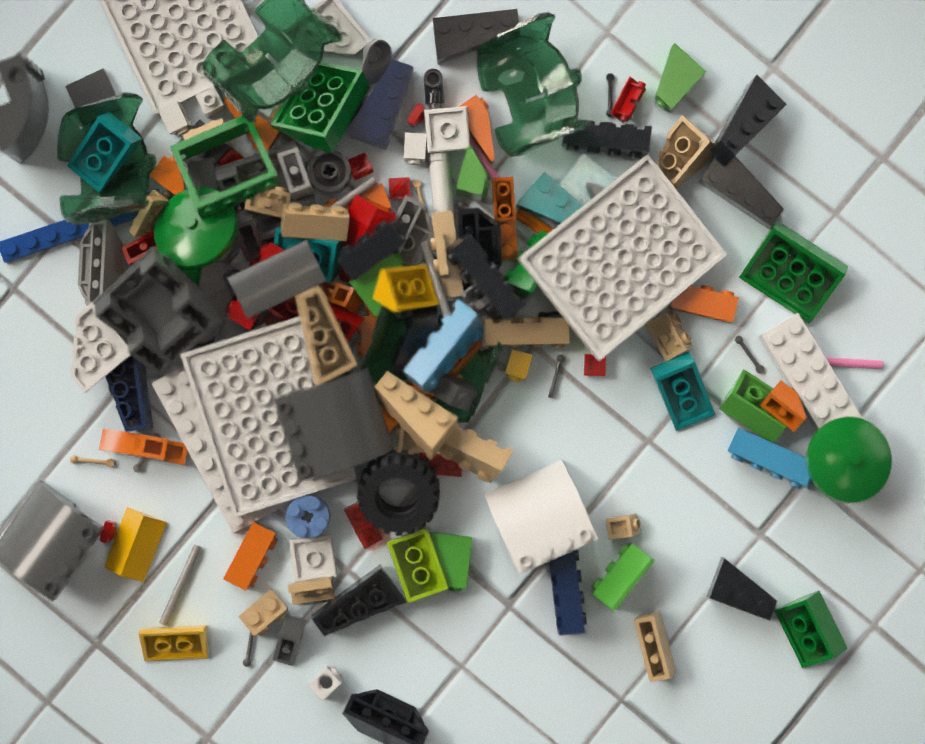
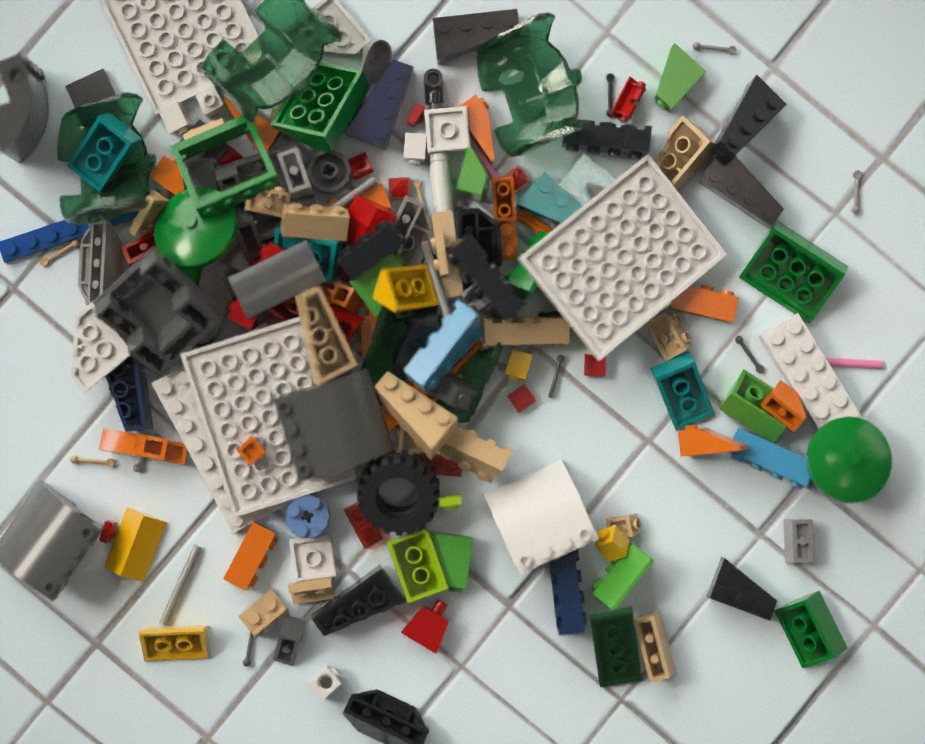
(45, 261): none -> tan hinge
(251, 450): none -> orange plate
(428, 626): none -> red torso
(450, 502): none -> lime plate
(519, 178): none -> red tile
(521, 398): none -> red plate
(612, 543): none -> yellow brick
(615, 647): none -> dark green tile
(705, 441): none -> orange slope
(731, 50): none -> light grey hinge
(798, 540): none -> light grey hinge
(857, 174): none -> light grey hinge

